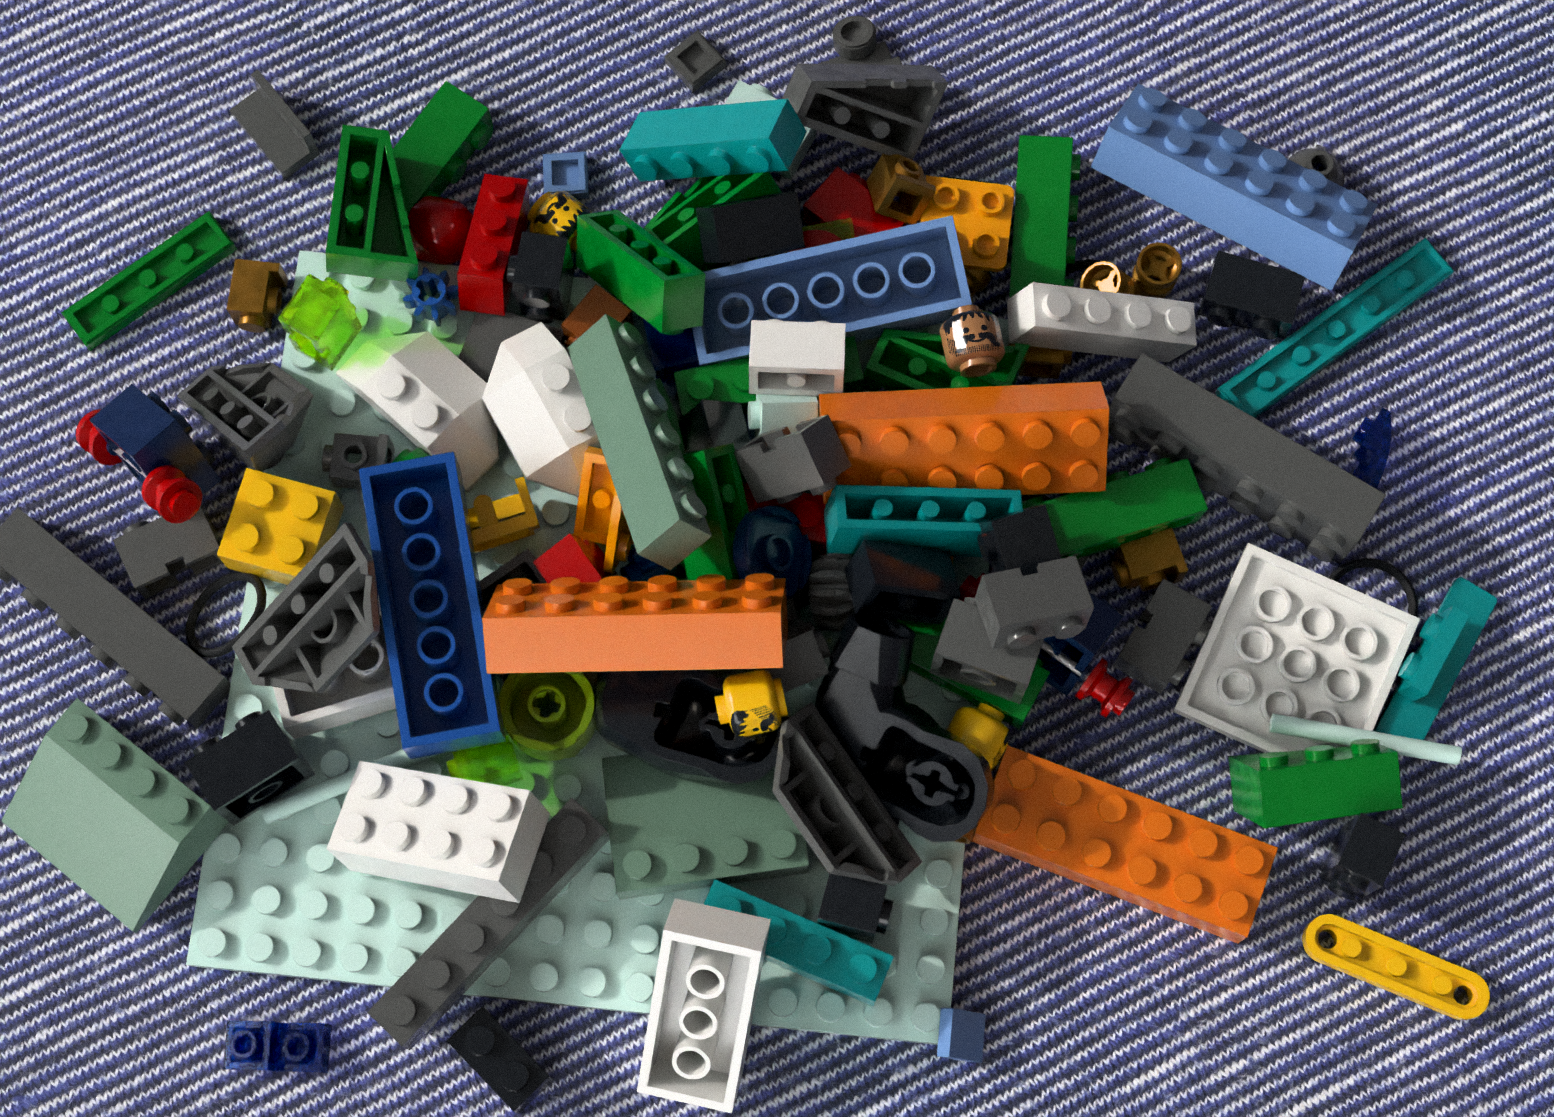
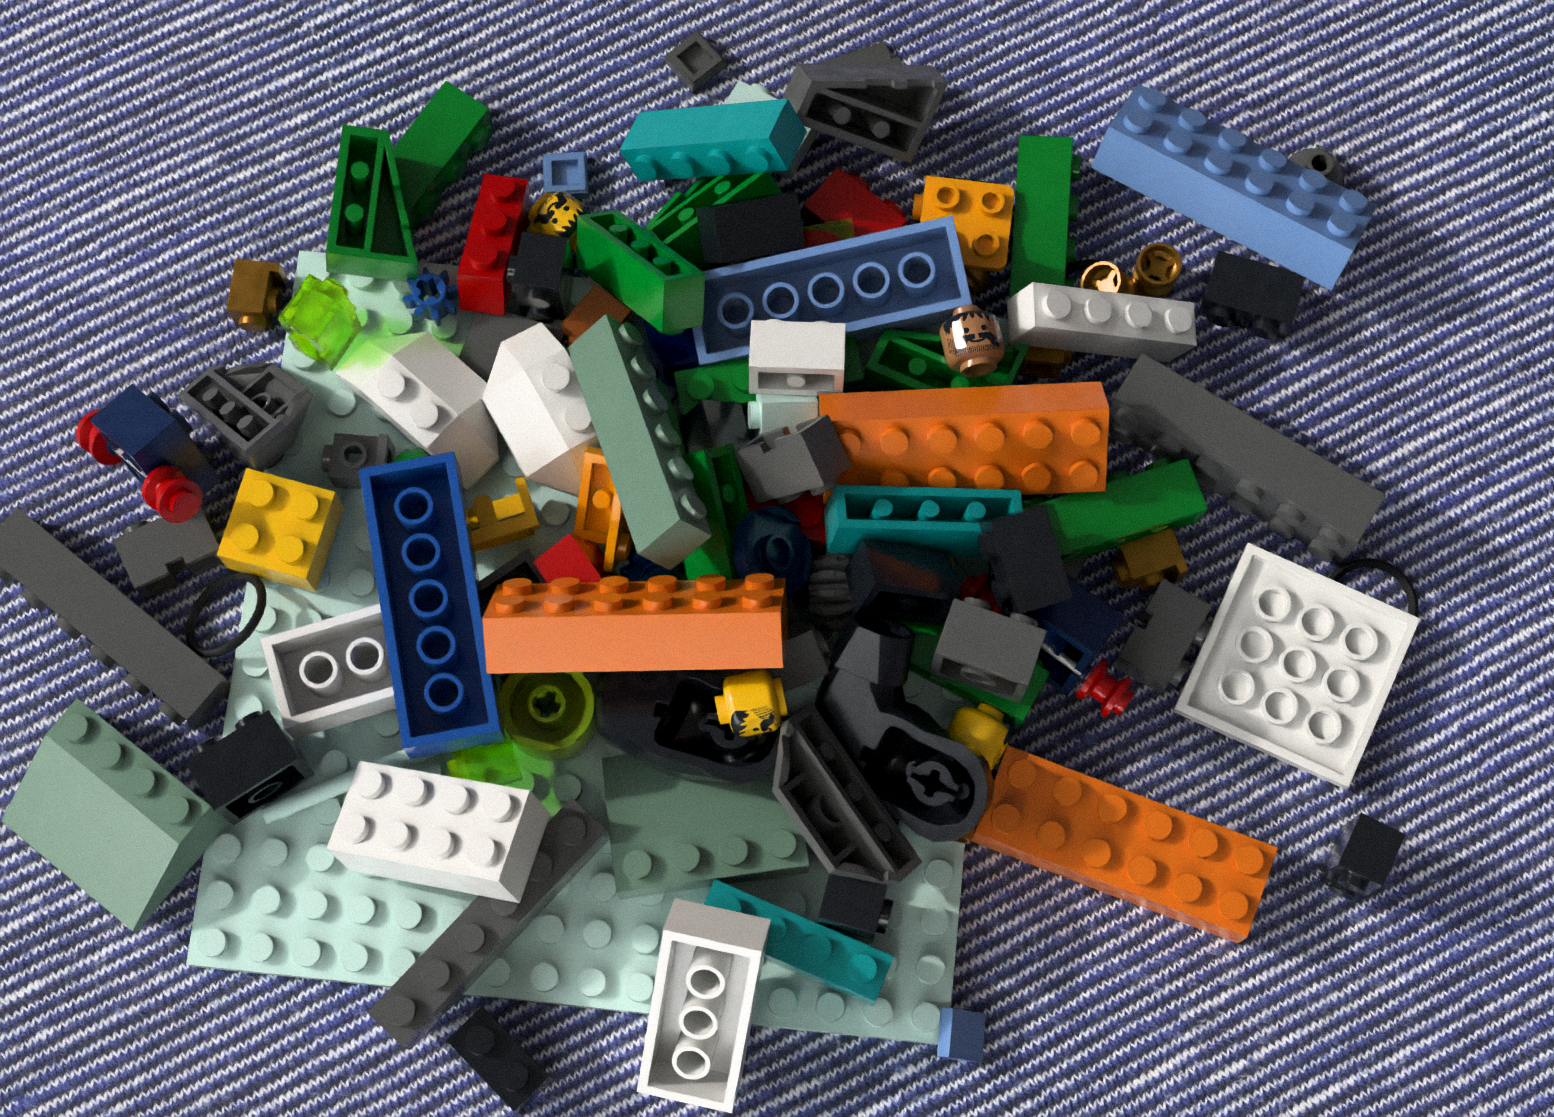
(149, 281): green tile -> none
(275, 128): dark grey panel -> none
(277, 1046): clear blue slope -> none
(316, 620): dark grey wedge -> none
(439, 229): red hair -> none
(854, 37): dark grey tile -> none
(902, 178): pearl gold brick -> none
(1034, 605): dark grey brick -> none
(1315, 783): green wedge -> none
(1336, 330): teal tile -> none
(1344, 735): light aqua bar -> none
(1373, 447): clear blue slope -> none
(1396, 967): yellow plate -> none
(1437, 661): teal bracket -> none

